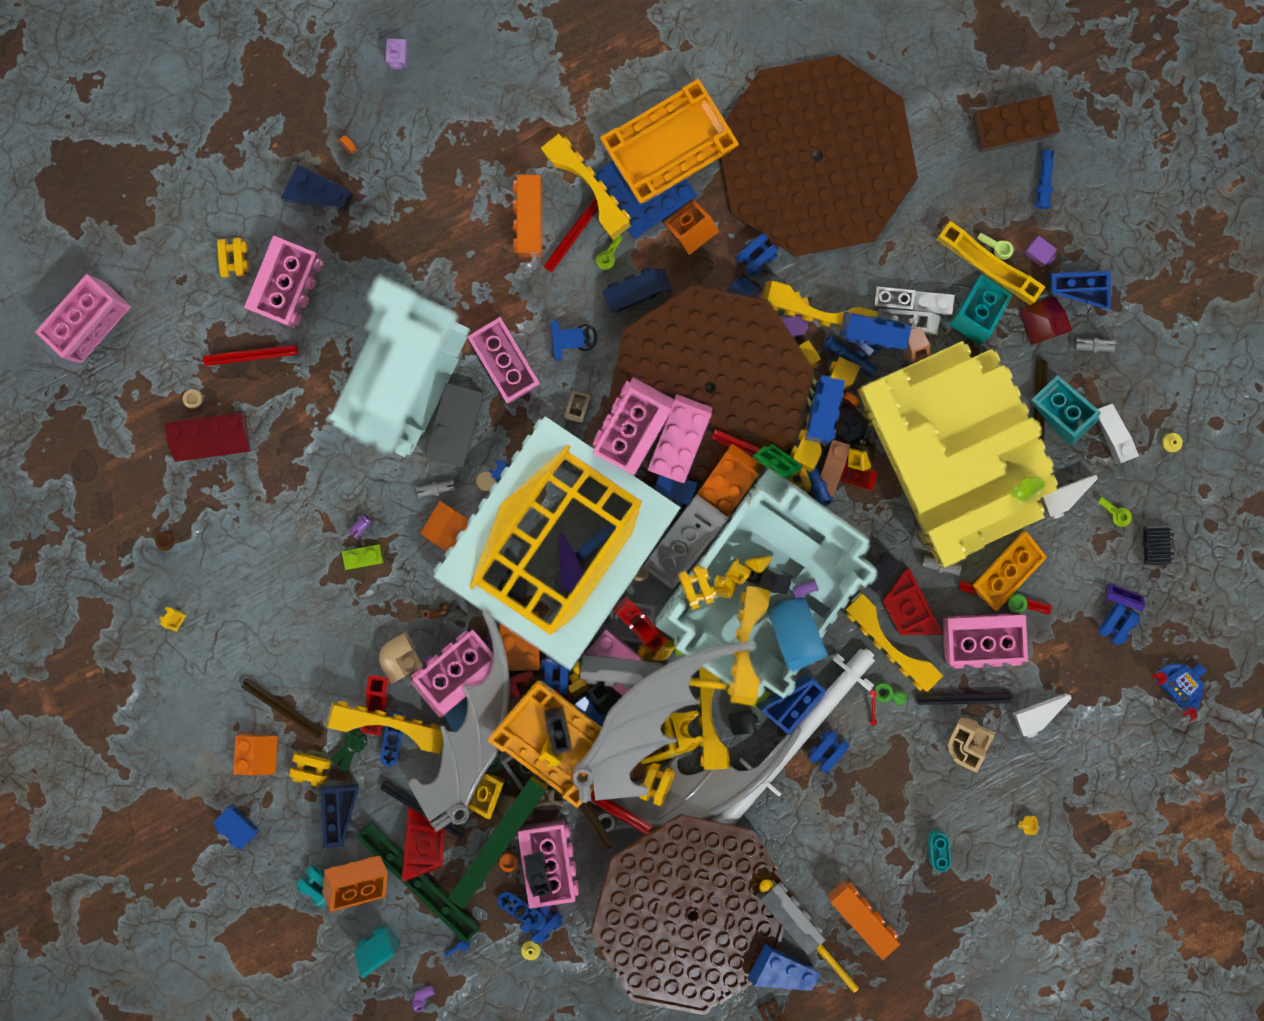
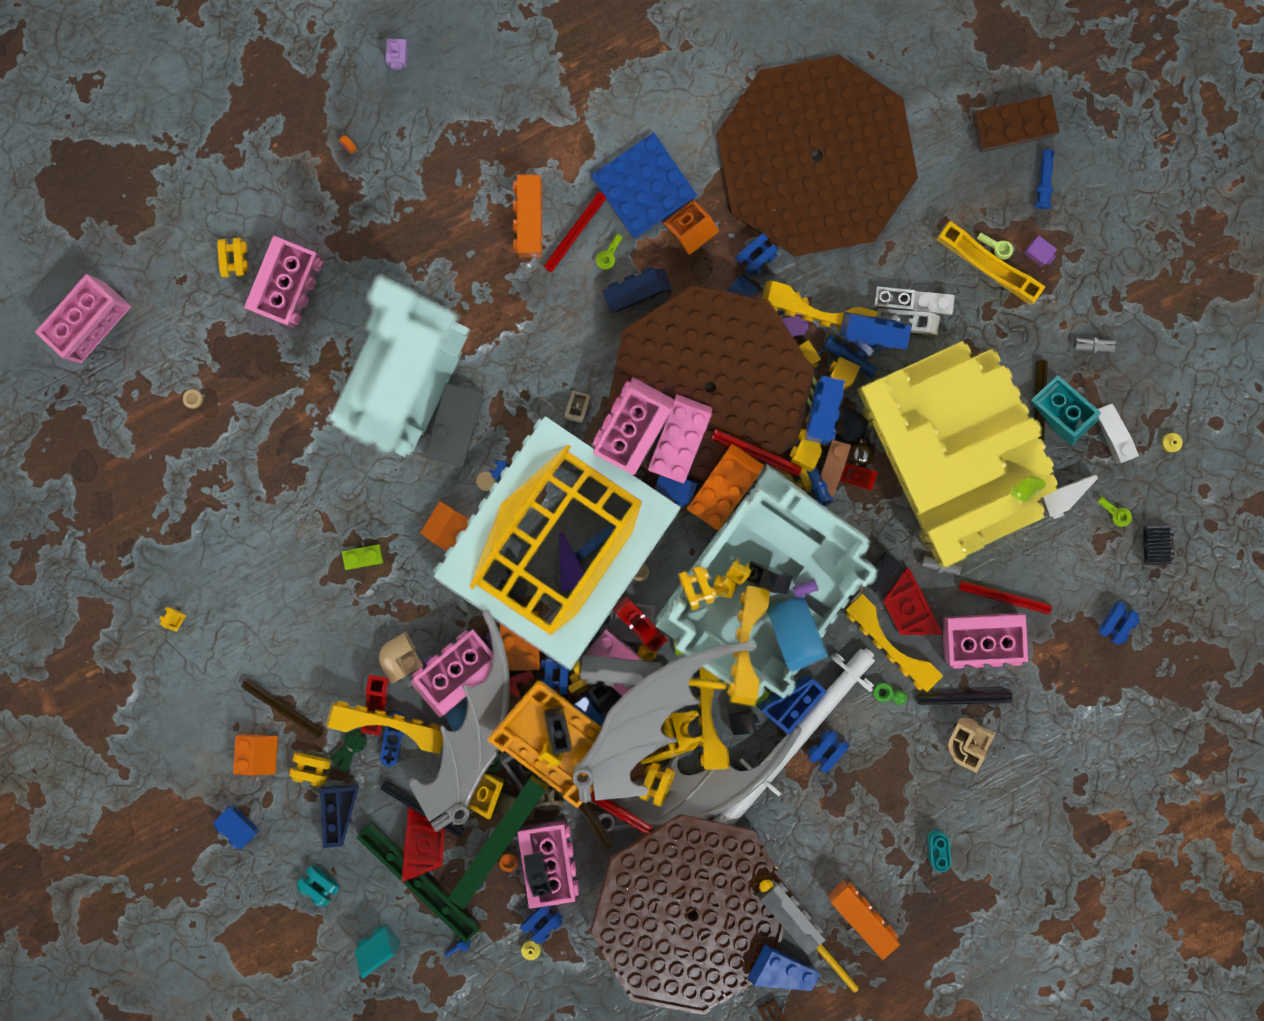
(165, 541): reddish brown plate -> none
(208, 437): dark red slope -> none
(249, 355): red axle -> none
(314, 190): dark blue wedge -> none
(355, 883): orange brick -> none
(362, 523): medium lavender pin -> none
(420, 997): medium lavender arm -> none
(435, 488): light grey pin -> none
(436, 613): reddish brown arm -> none
(503, 360): bright pink brick -> none
(514, 911): blue beam -> none
(562, 157): yellow arch -> none
(571, 339): blue piece -> none
(664, 651): yellow slope -> none
(669, 142): light orange slope -> none
(685, 541): light grey hinge -> none
(758, 563): yellow slope -> none
(778, 461): green slope -> none
(850, 399): orange tile -> none
(858, 459): yellow slope -> none
(873, 694): red hinge -> none
(917, 347): nougat slope -> none
(981, 310): teal slope -> none
(1009, 571): light orange slope -> none
(1017, 603): bright green tile -> none
(1029, 825): yellow tile -> none
(1039, 715): white slope -> none
(1045, 320): dark red slope -> none
(1083, 286): blue wedge -> none
(1125, 597): dark purple tile -> none
(1183, 686): torso -> none

